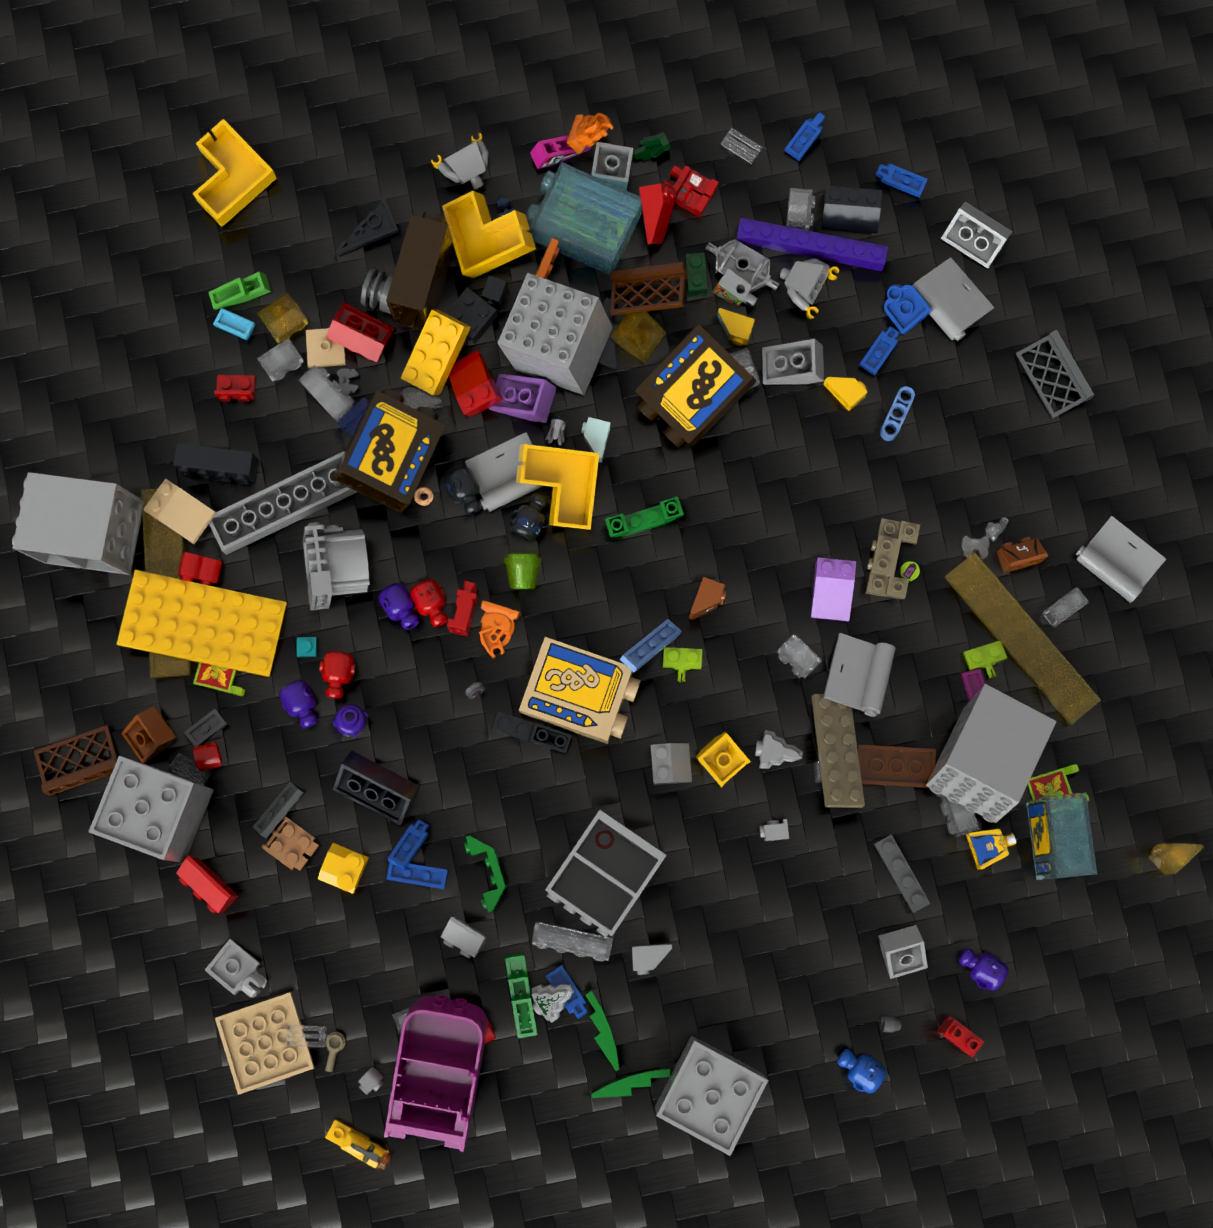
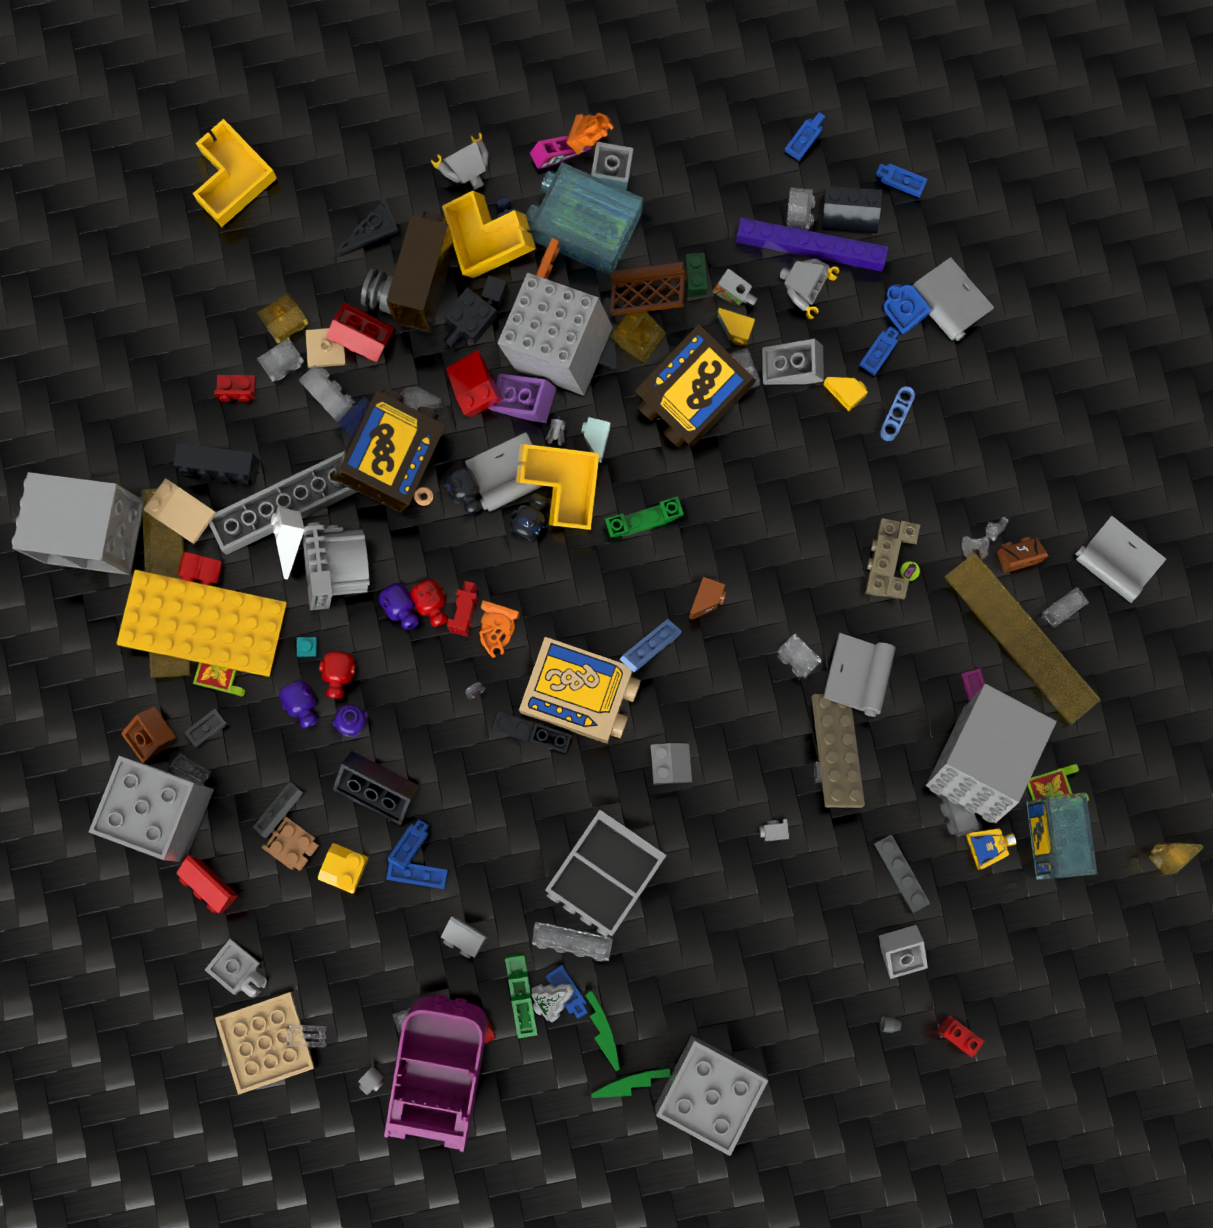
(81, 776): reddish brown fence -> none
(207, 756): red piece -> none
(234, 324): medium azure tile -> none
(240, 291): bright green slope -> none
(288, 534): none -> white slope
(335, 1042): dark tan plate -> none
(345, 382): dark grey piece -> none
(358, 1145): yellow plate -> none
(435, 352): yellow brick -> none
(492, 897): green slope -> none
(522, 570): clear neon green piece -> none
(604, 846): red tile -> none
(648, 957): light grey slope -> none
(651, 147): dark green rock -> none
(657, 209): red slope -> none
(682, 660): lime plate -> none
(692, 189): red hips -> none
(722, 758): yellow slope -> none
(725, 143): clear tile -> none
(758, 266): light grey plate -> none
(775, 751): light grey rock -> none
(833, 589): slope -> none
(863, 1071): blue piece -> none
(896, 765): reddish brown plate -> none
(976, 234): light grey slope -> none
(985, 657): lime plate -> none
(985, 969): dark purple piece -> none
(1070, 367): dark grey fence -> none

